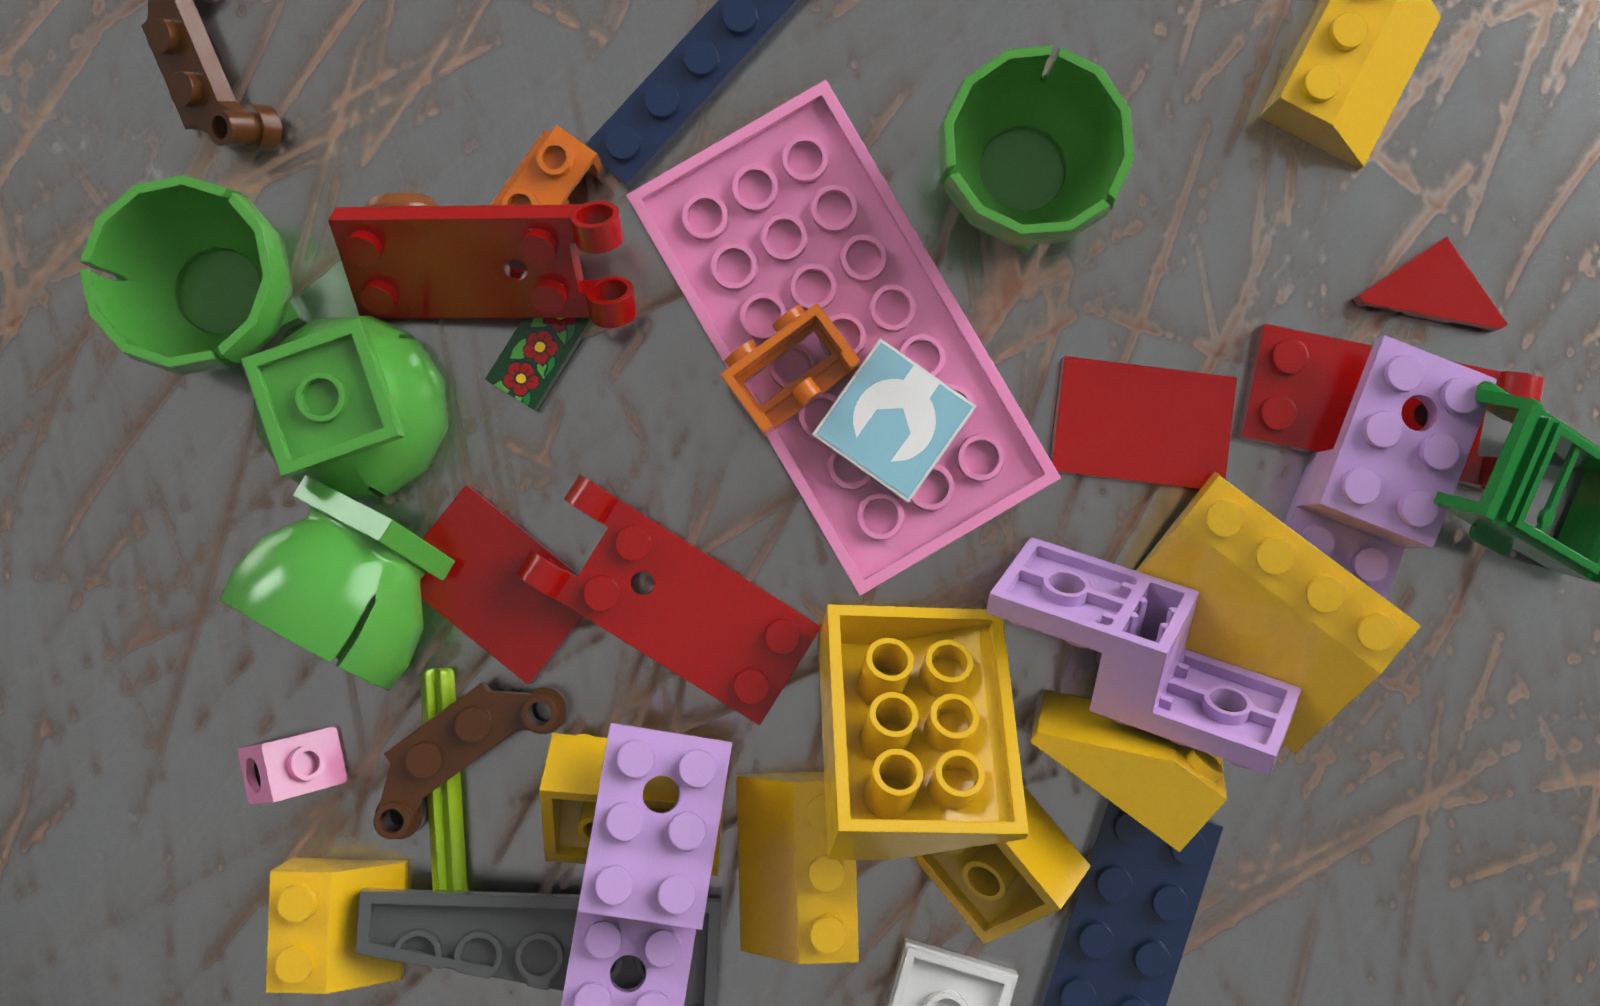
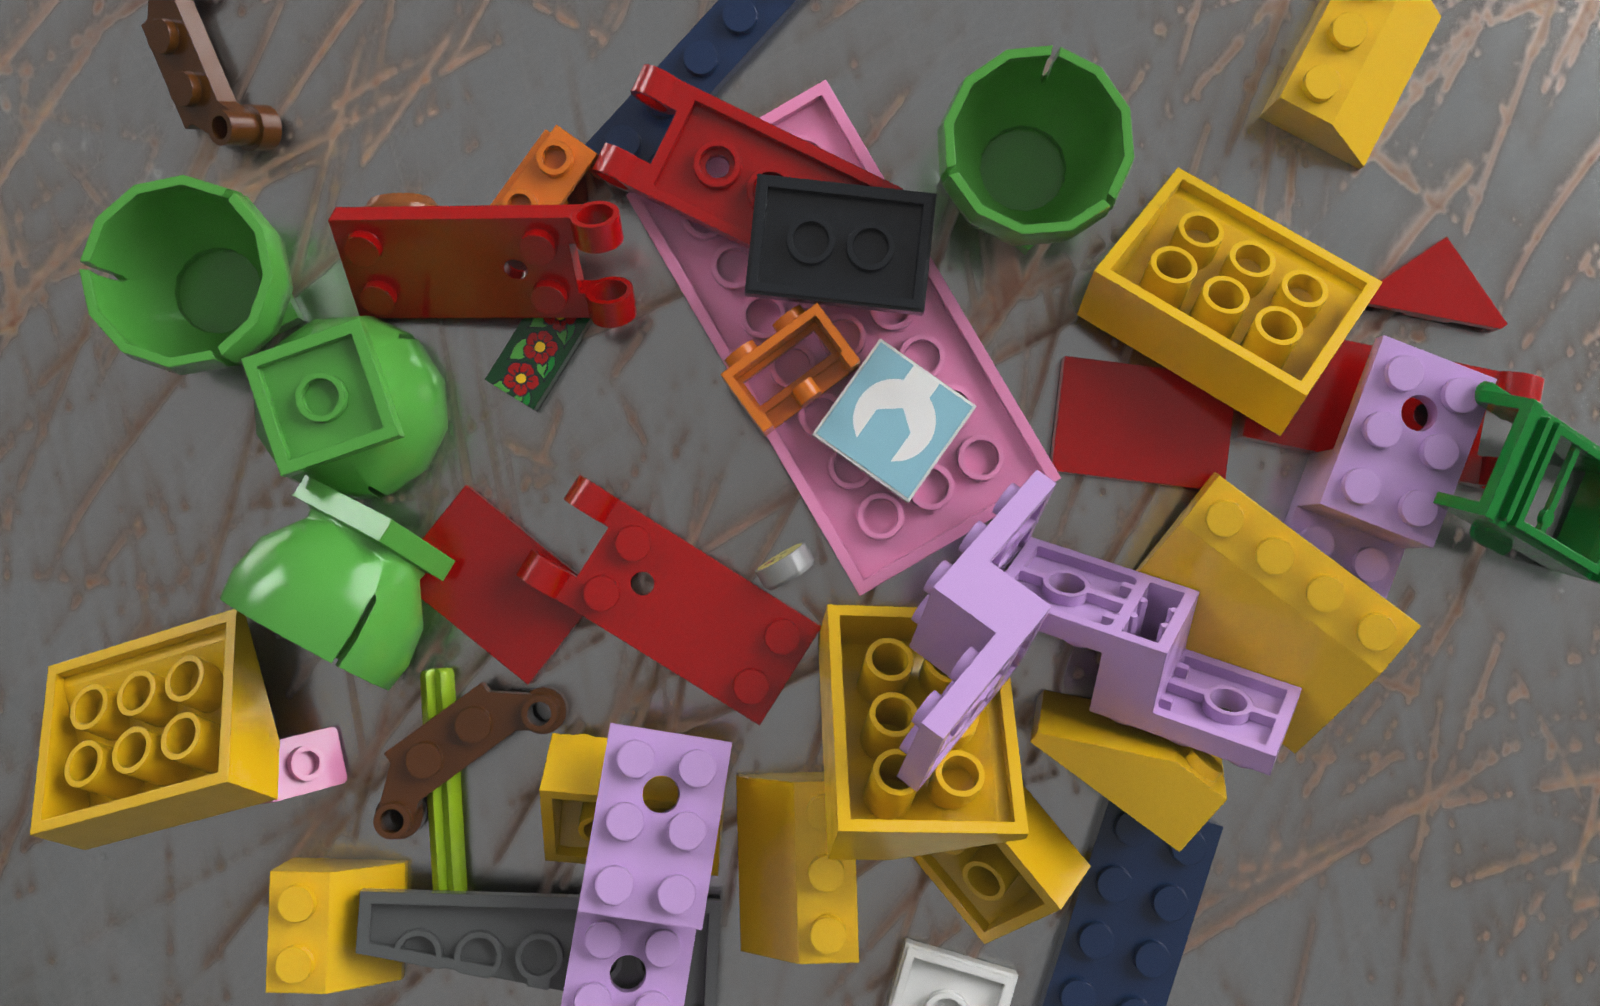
(155, 735): none -> yellow slope
(711, 129): none -> red hinge
(785, 566): none -> light grey tile
(840, 244): none -> black tile
(974, 626): none -> lavender bracket
(1227, 299): none -> yellow slope

